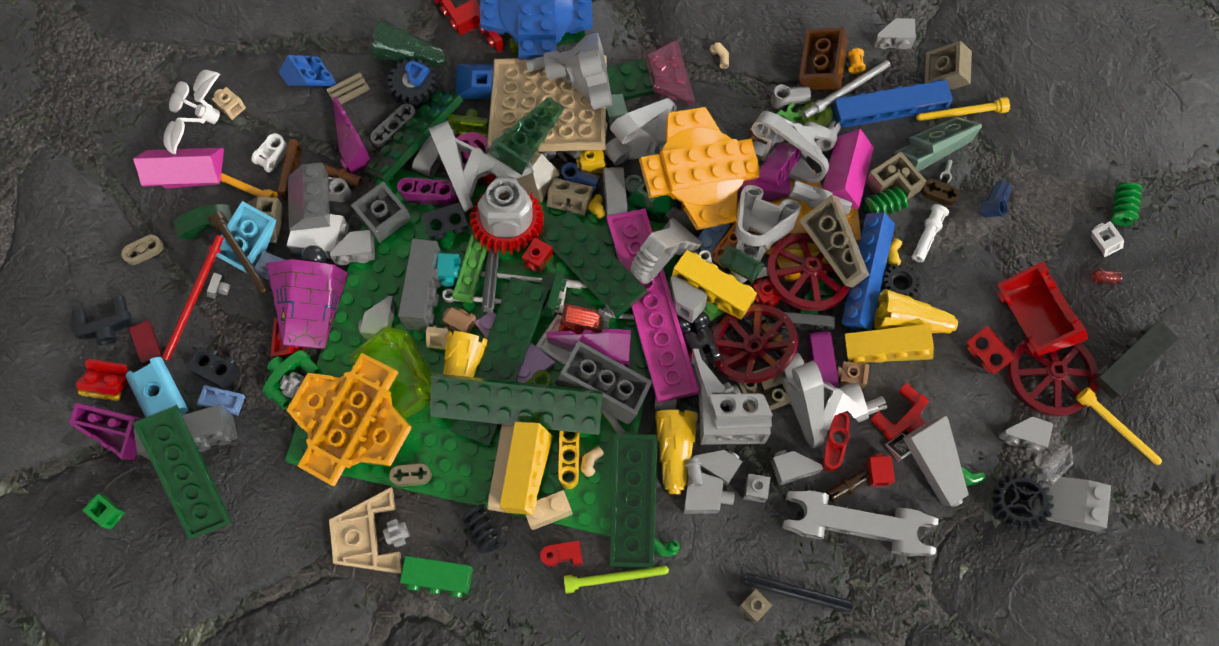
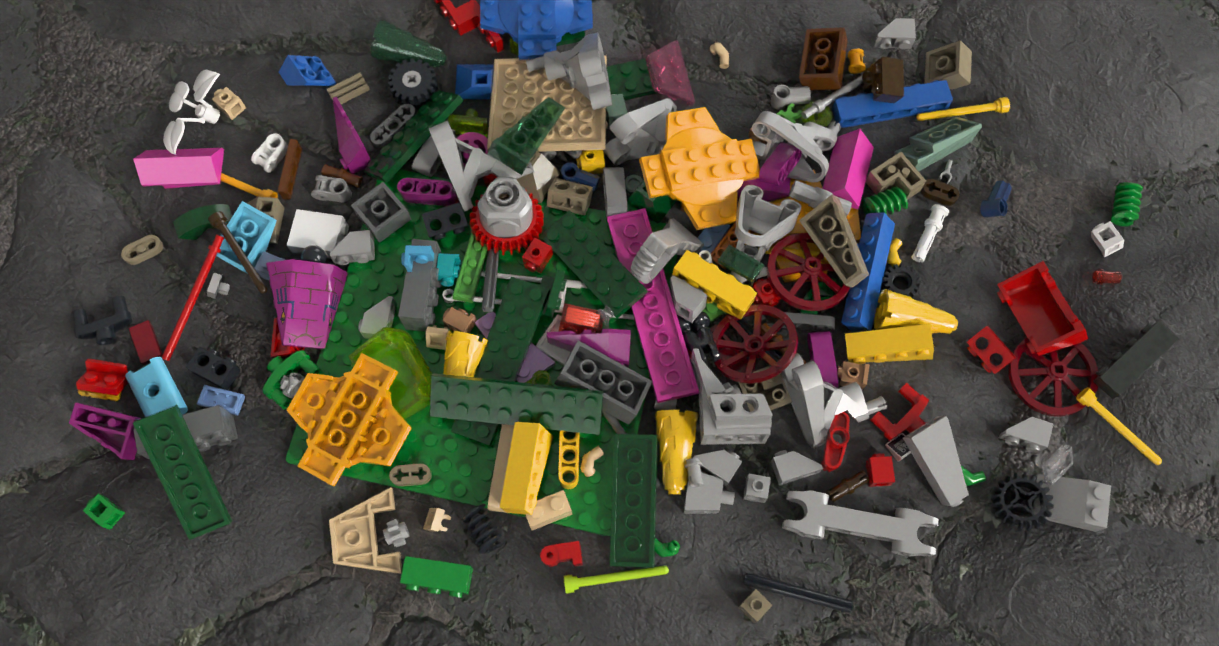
(308, 197): dark grey slope -> none
(416, 72): blue tile -> none
(419, 254): none -> dark azure bracket
(434, 520): none -> tan tile
(596, 207): yellow arm -> none
(885, 80): none -> dark brown brick

